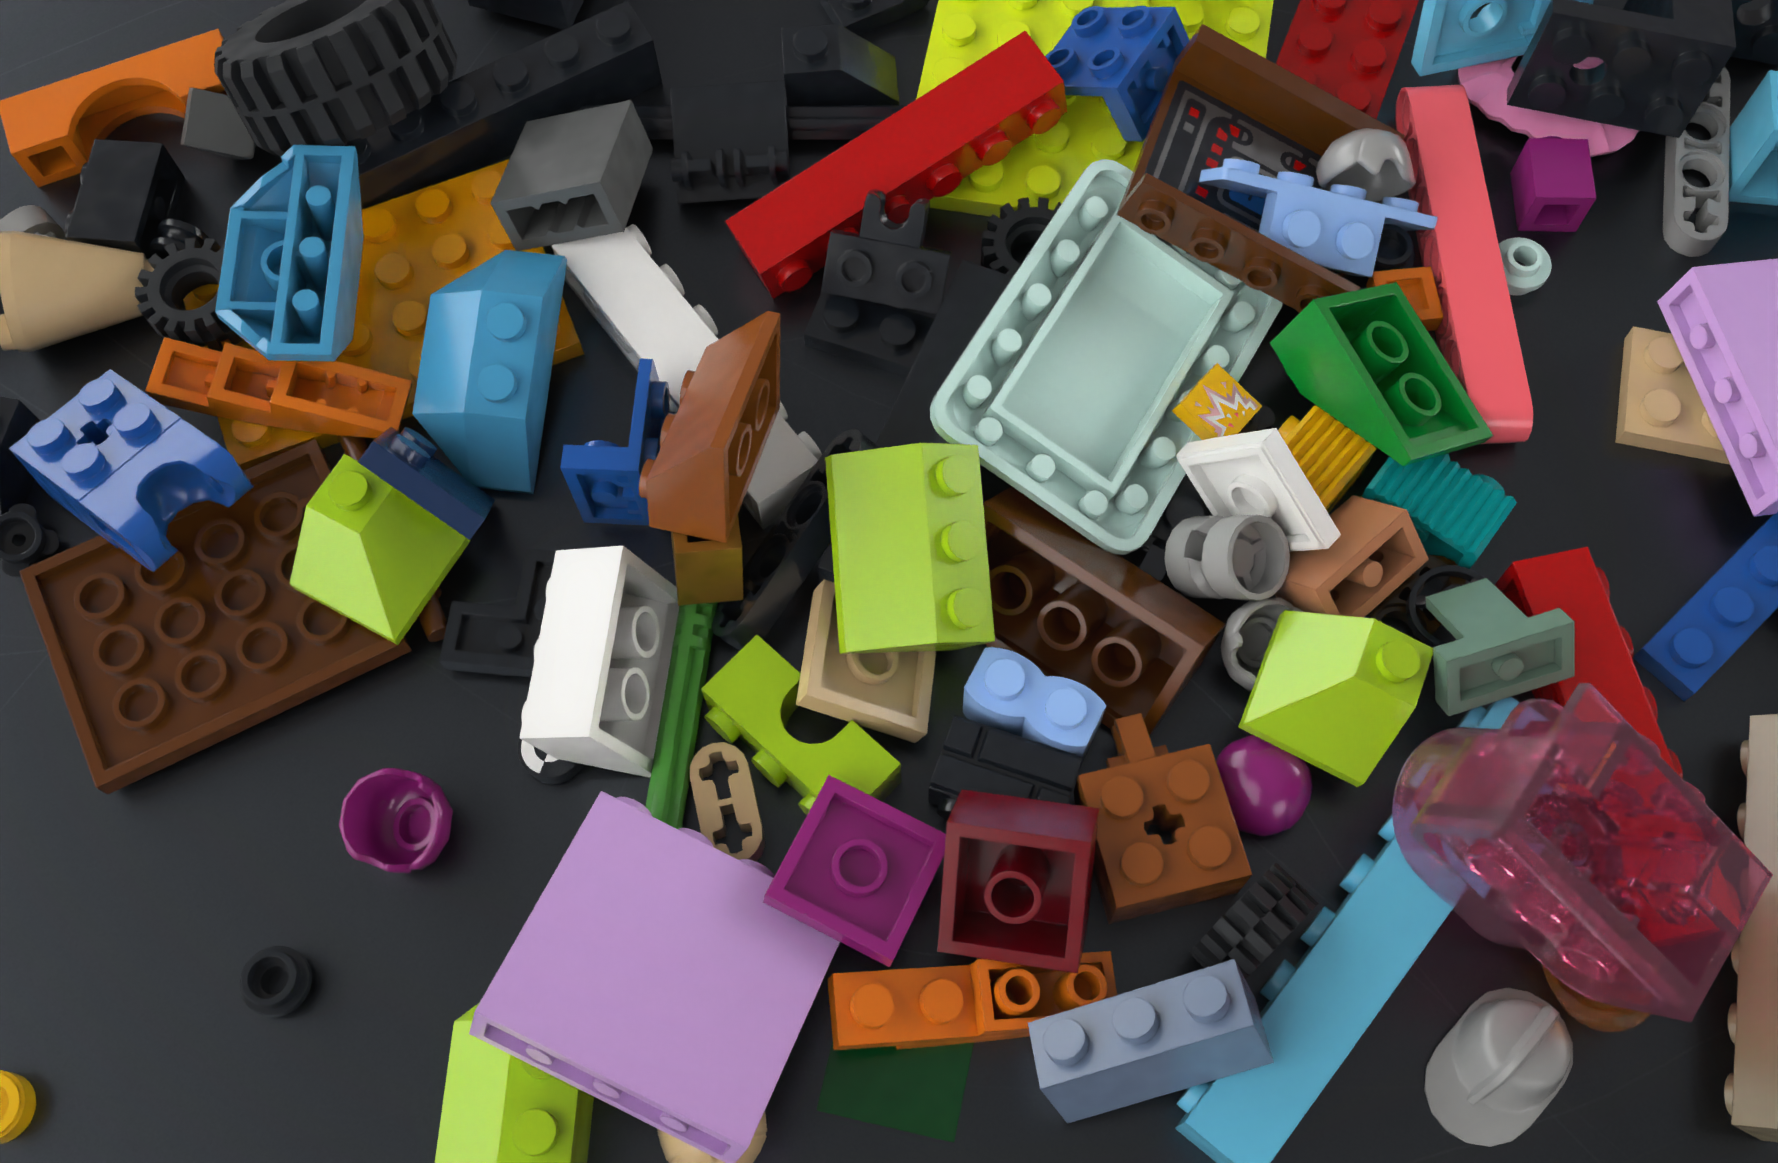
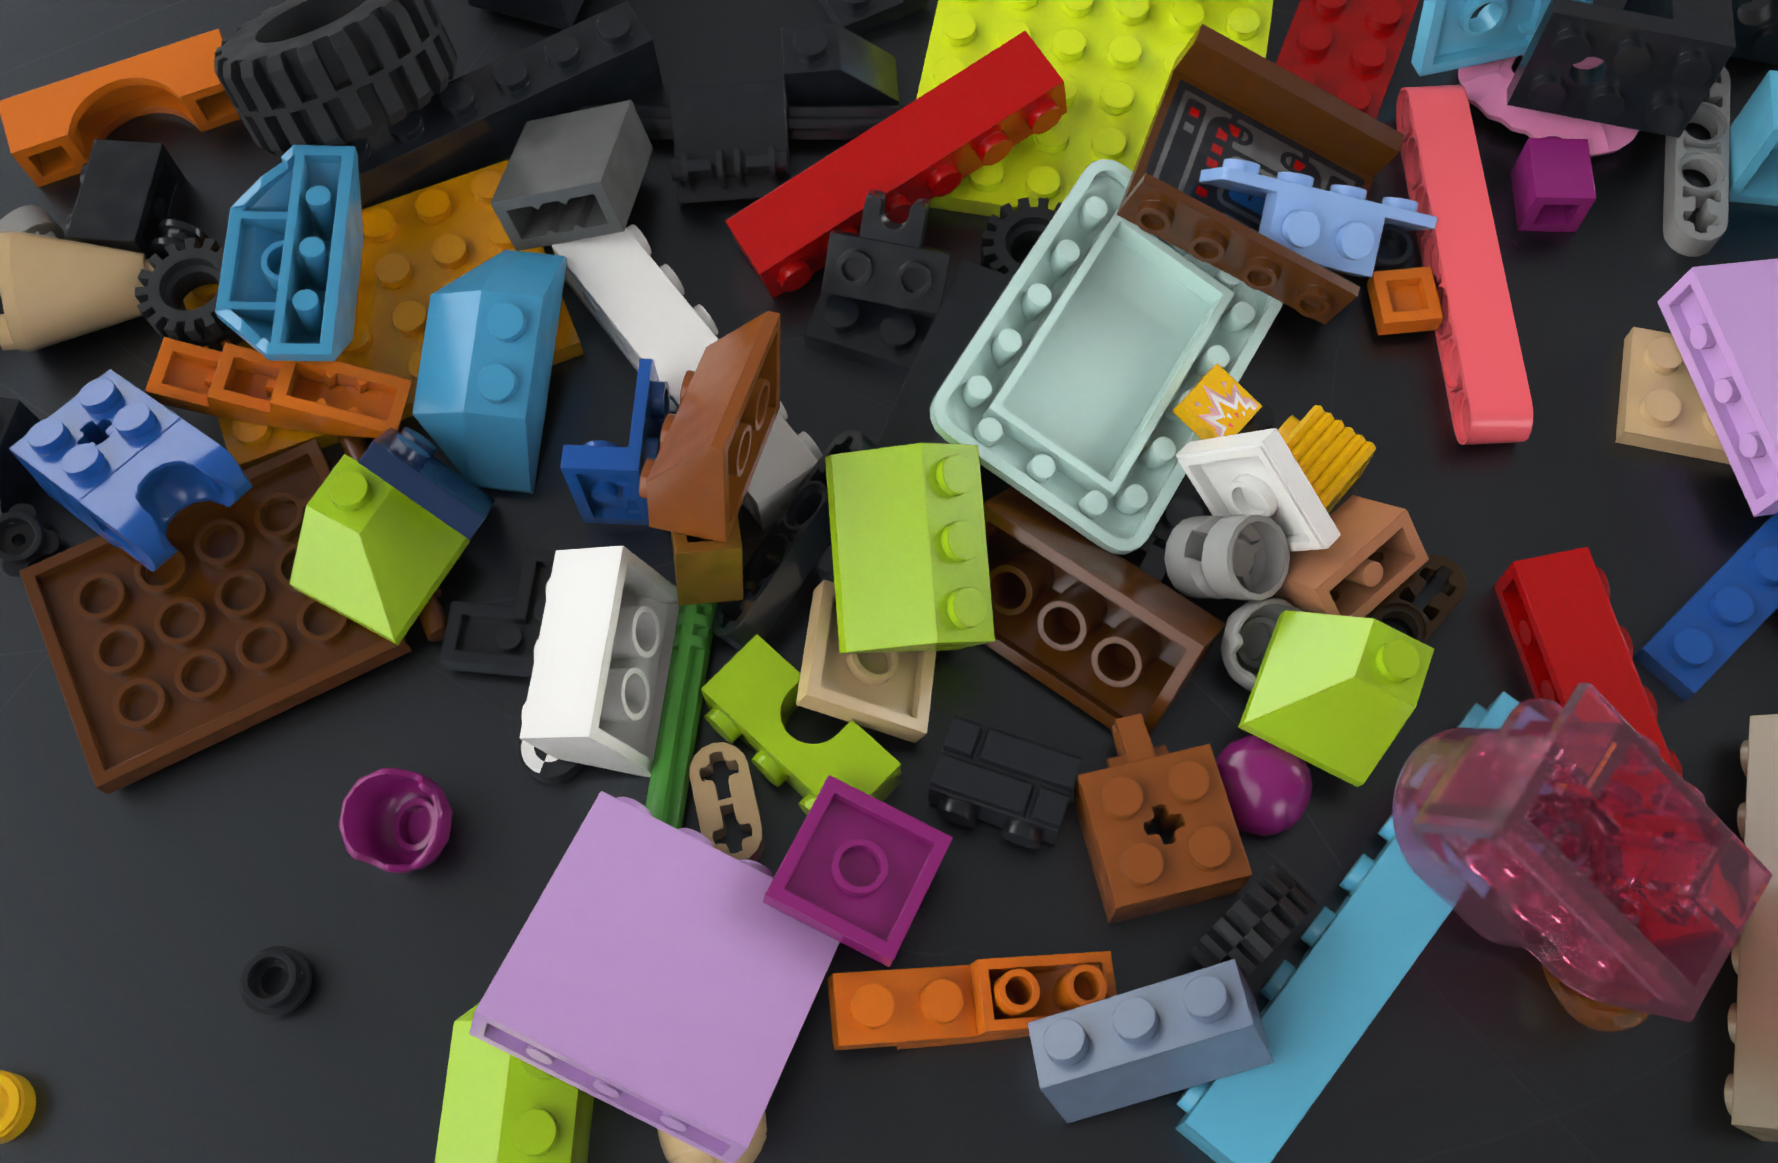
(215, 126): dark grey slope -> none
(899, 1088): dark green sticker -> none
(1017, 880): dark red brick -> none
(1018, 699): light blue brick -> none
(1123, 58): blue bracket -> none
(1370, 161): light grey hair -> none
(1380, 374): green slope -> none
(1447, 504): teal brick -> none
(1495, 645): sand green piece -> none
(1498, 1067): light grey piece -> none
(1524, 278): light aqua plate -> none

